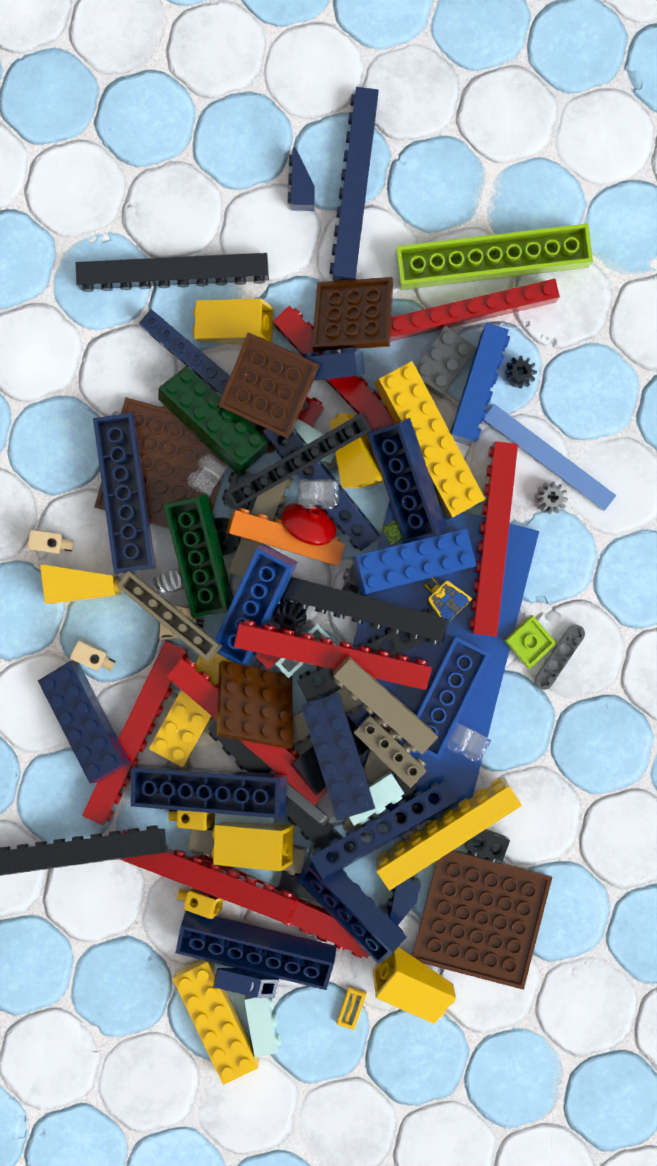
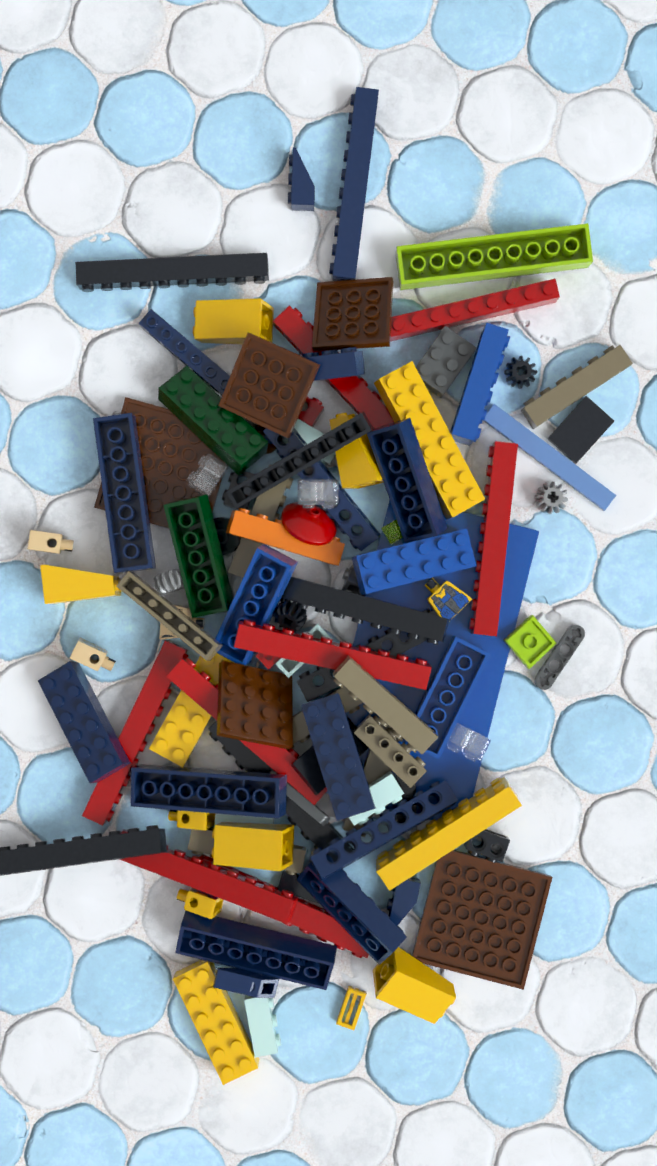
(577, 386): none -> dark tan brick
(580, 429): none -> black tile

